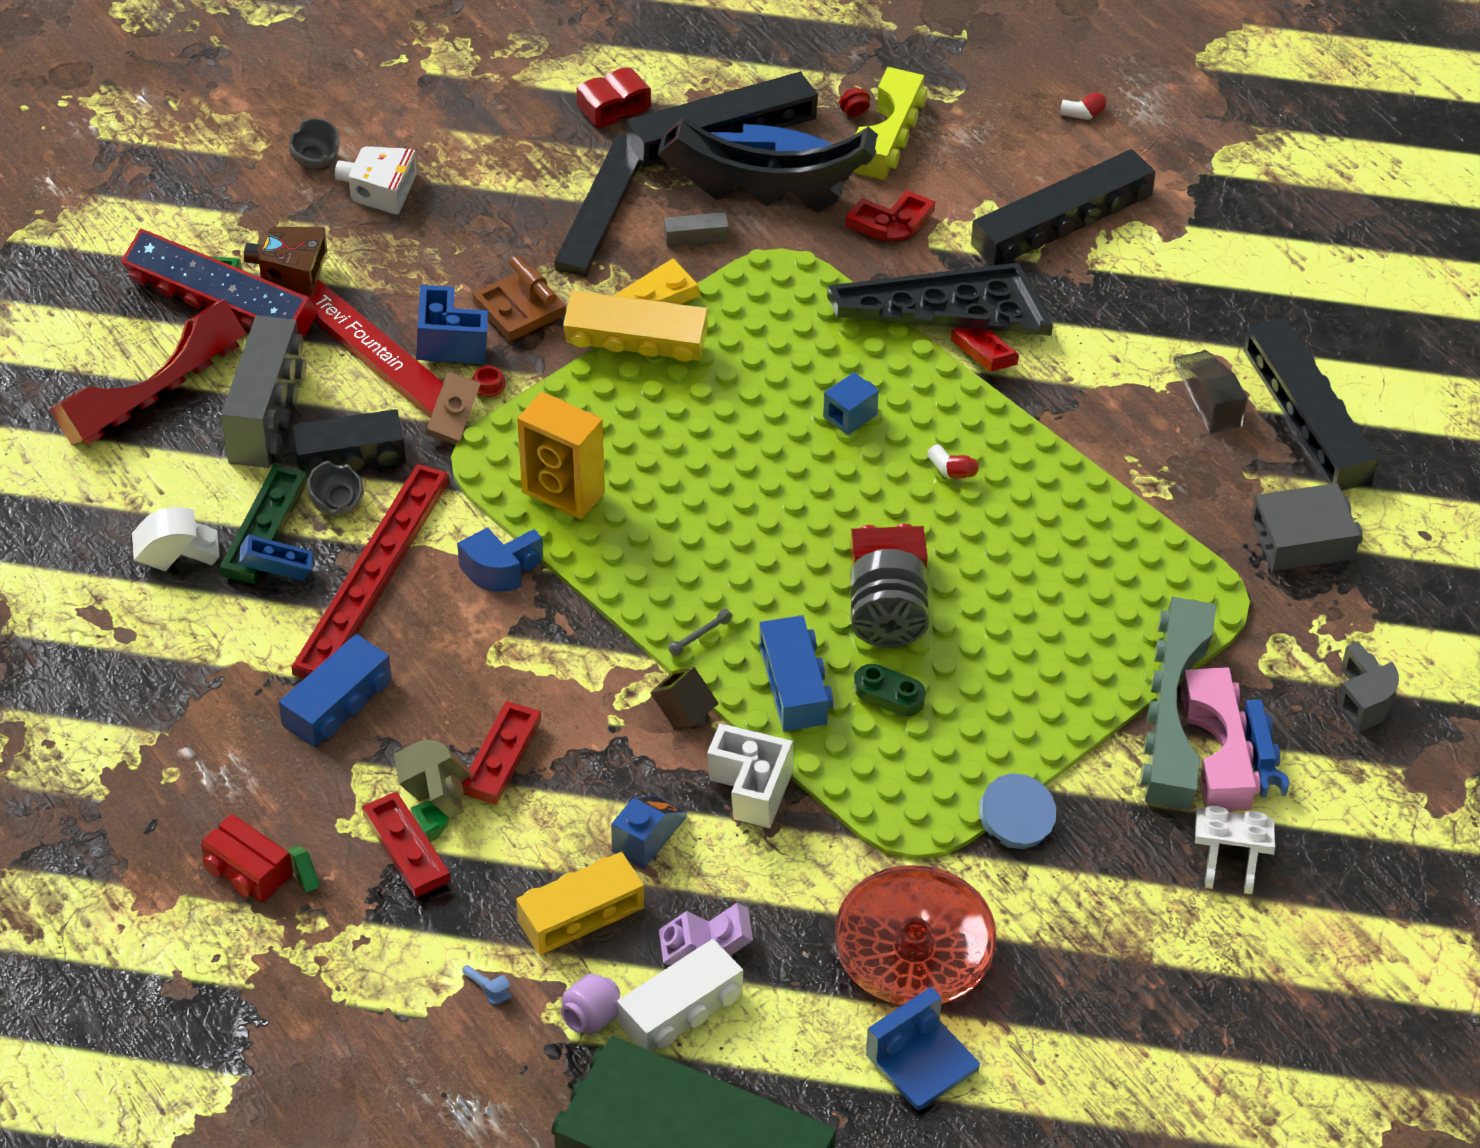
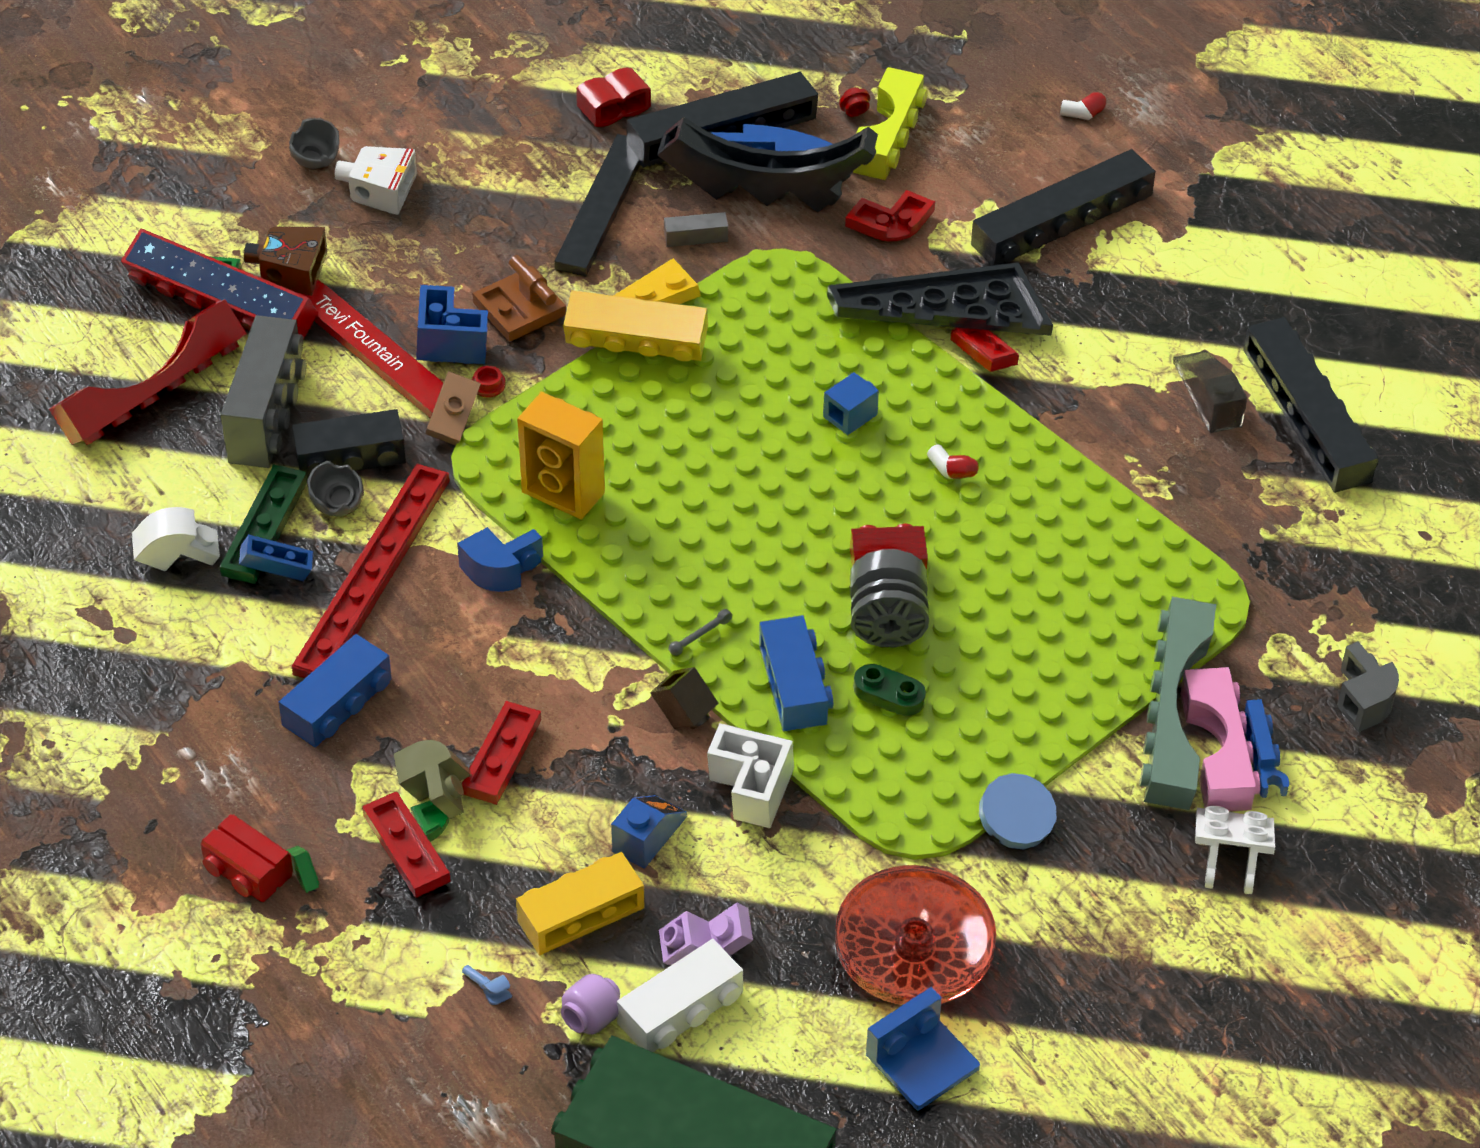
(1306, 527): dark grey brick -> none

